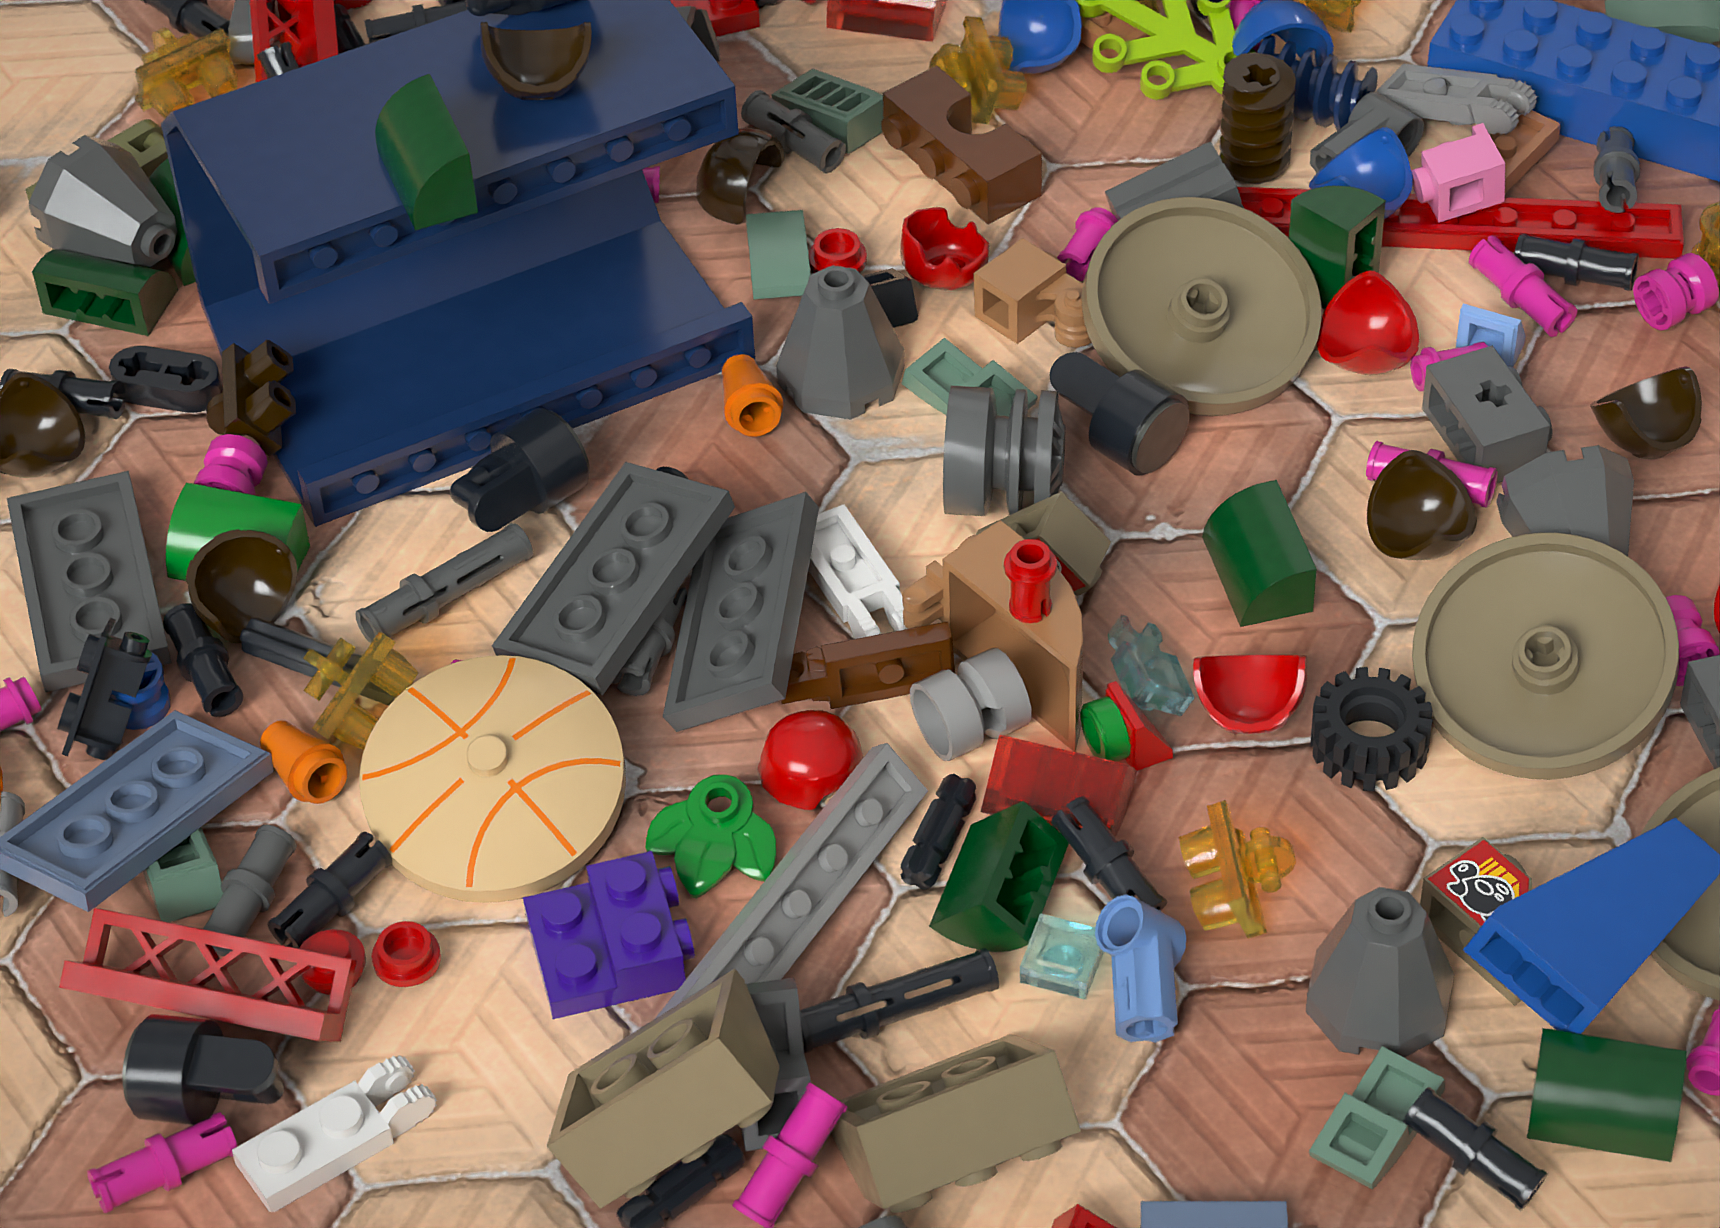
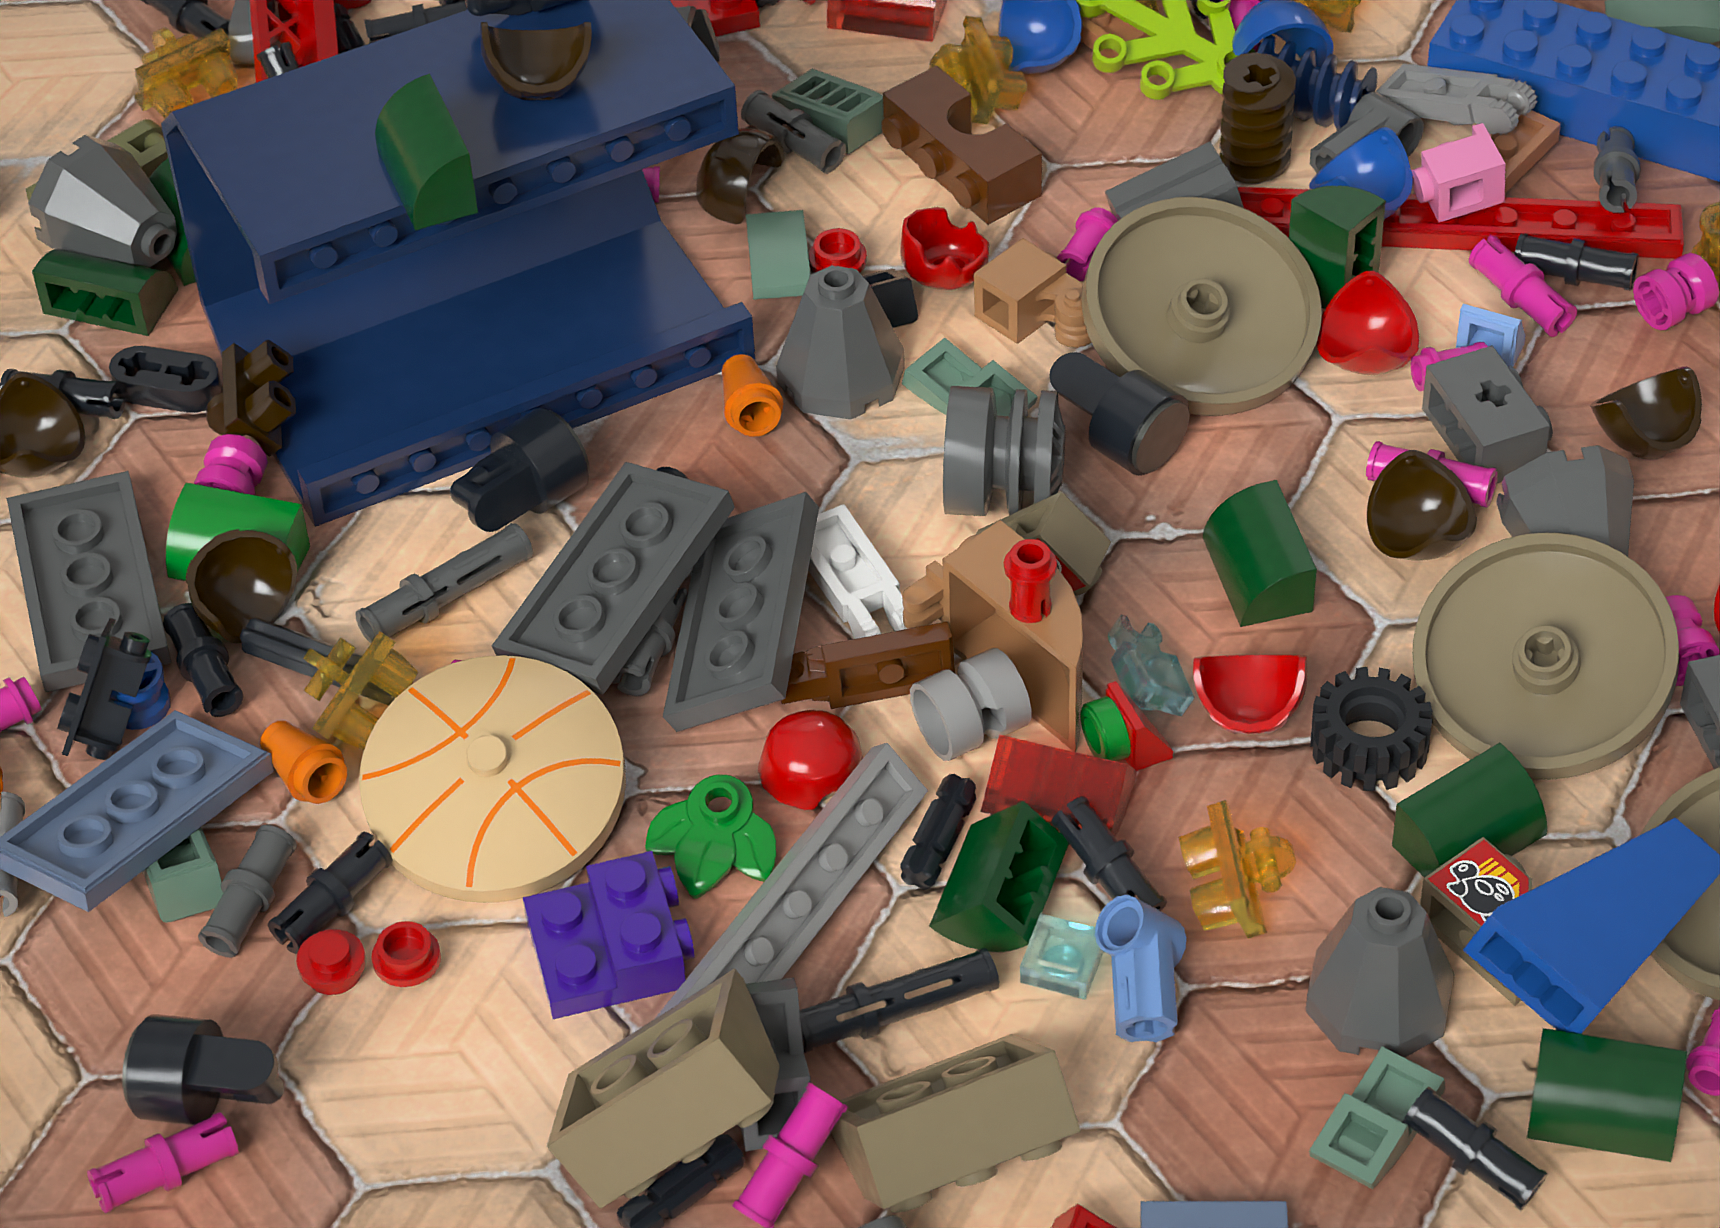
(205, 1001): fence -> none
(333, 1134): white hinge -> none
(1476, 800): none -> dark green brick

